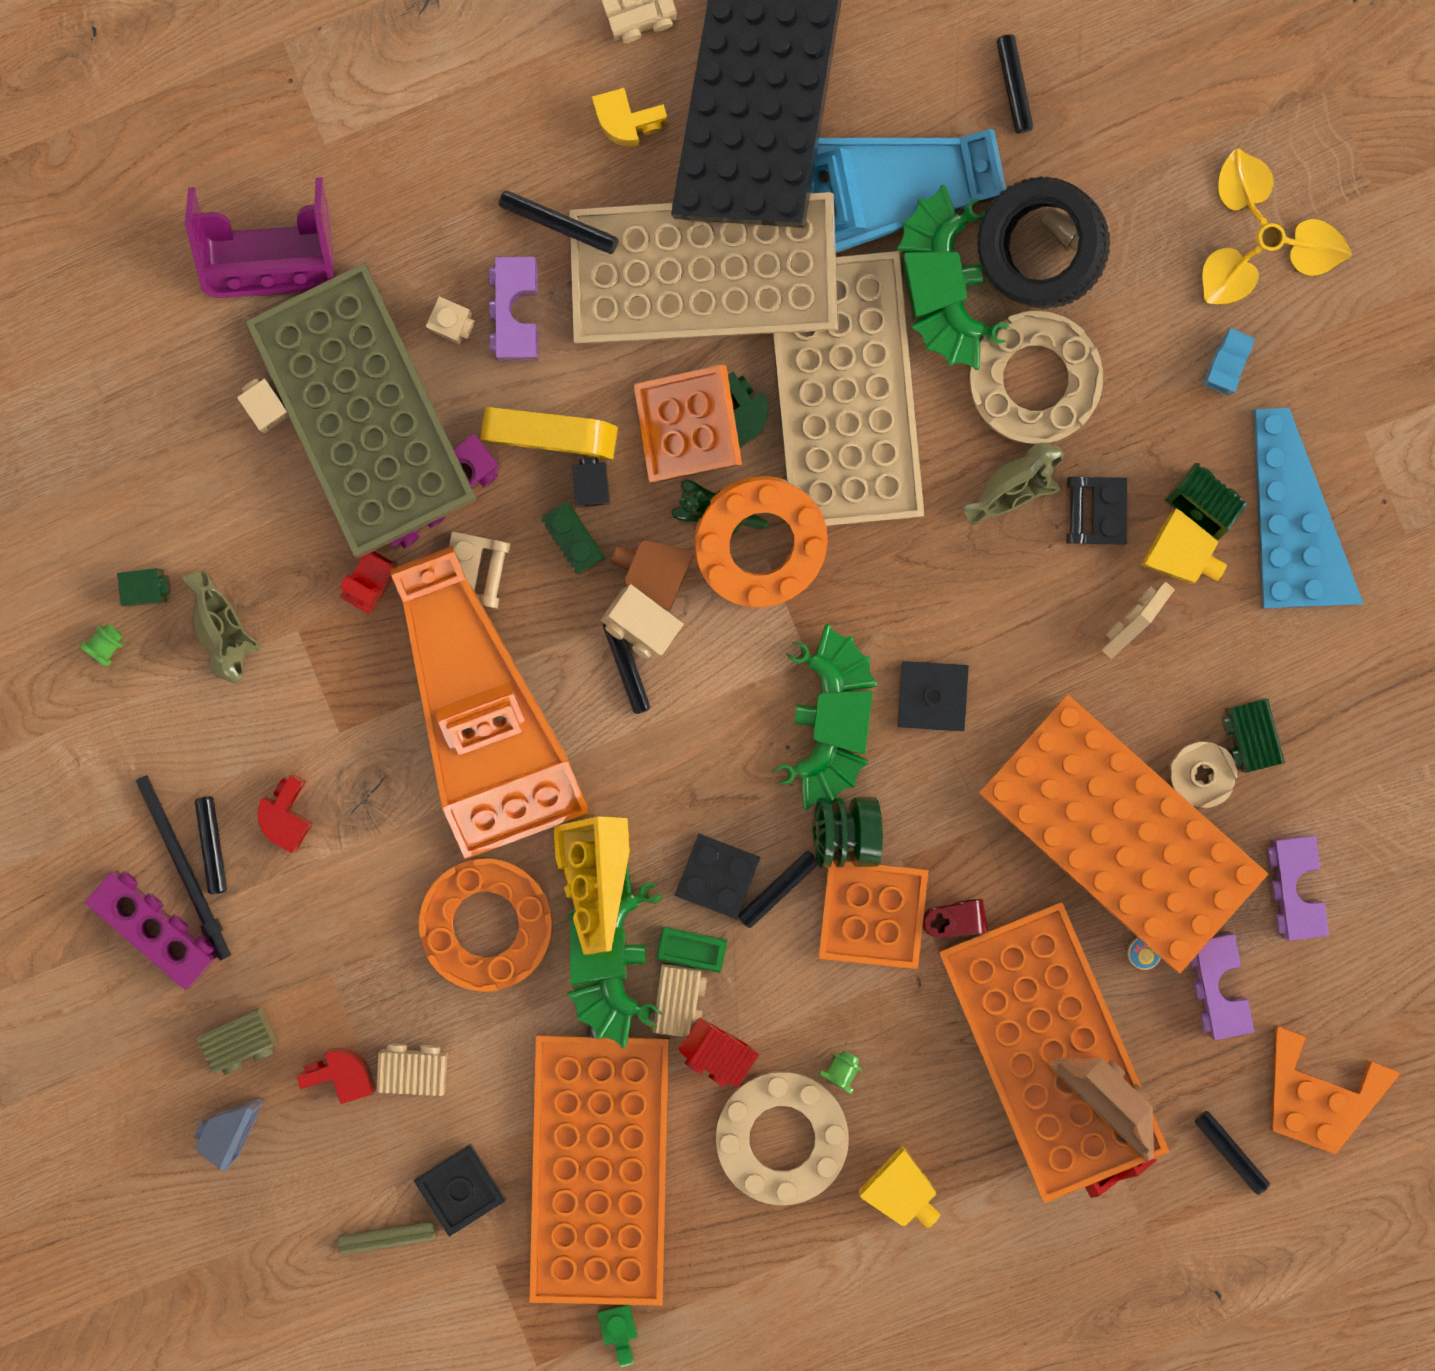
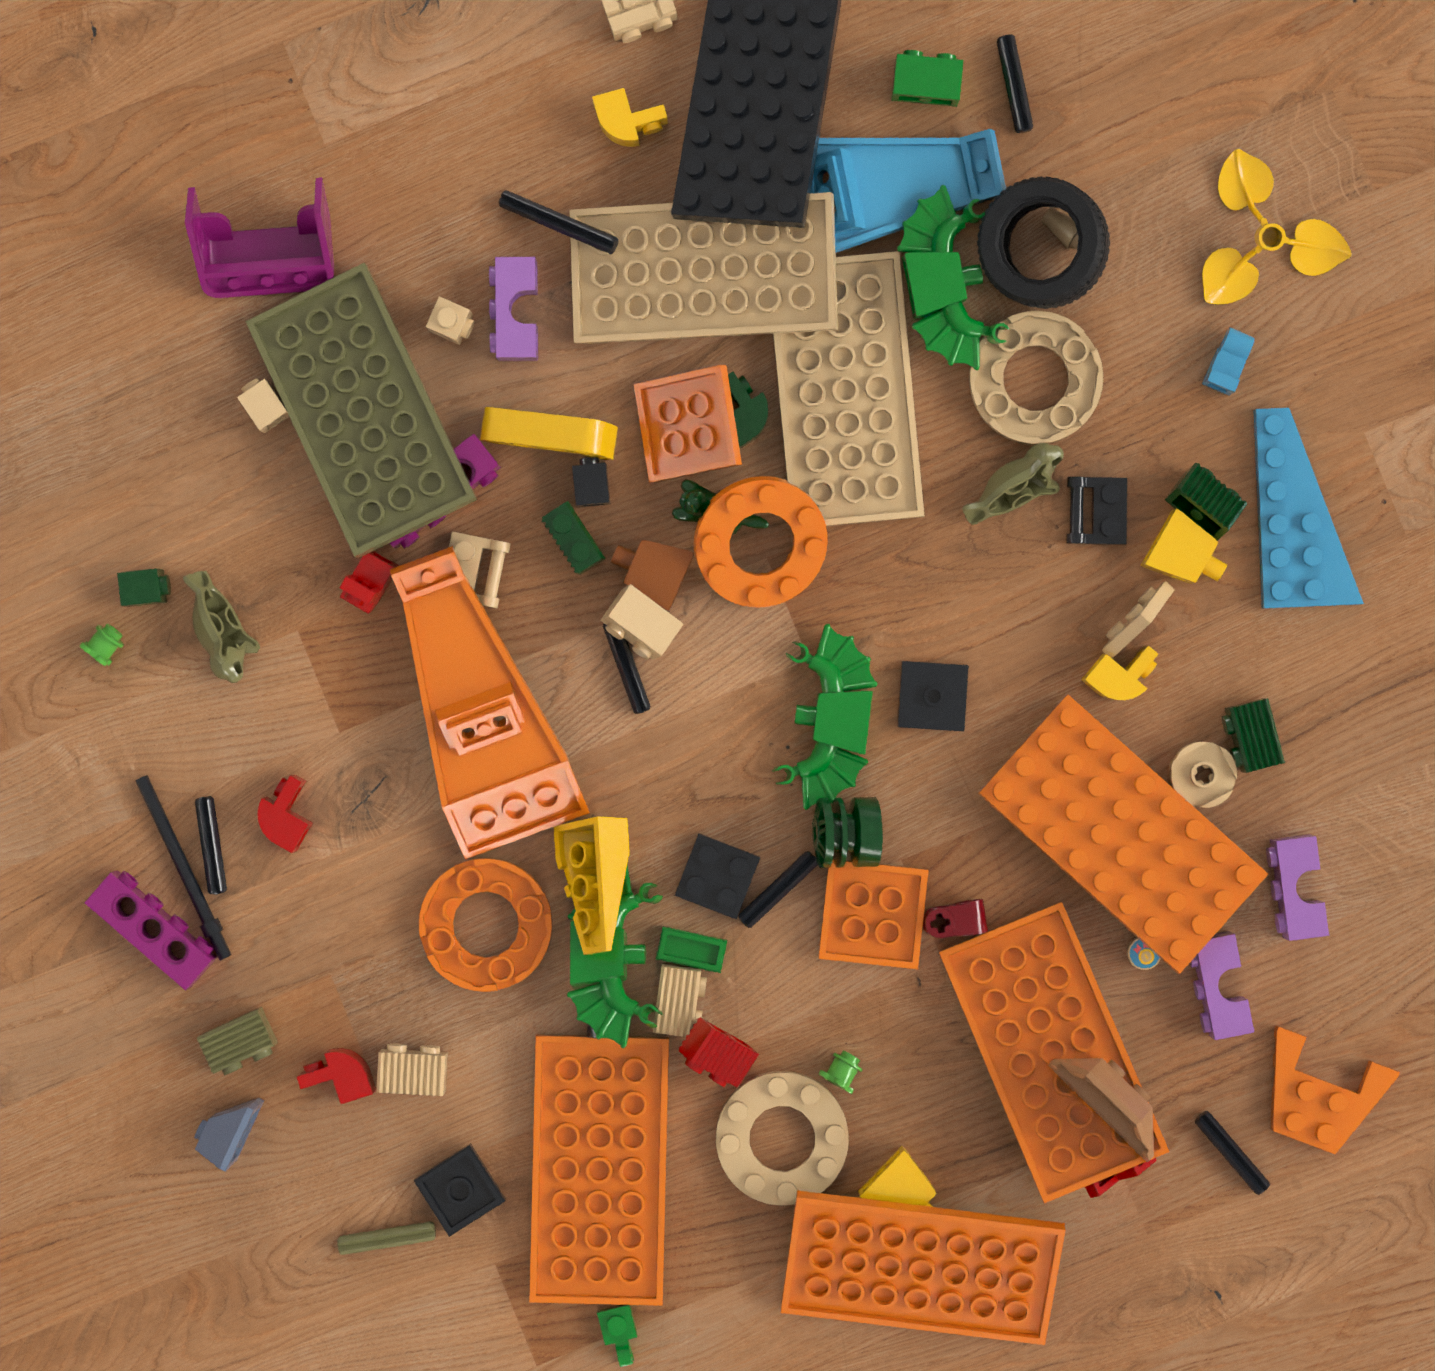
(922, 1267): none -> orange plate
(927, 78): none -> green brick
(1117, 683): none -> yellow brick

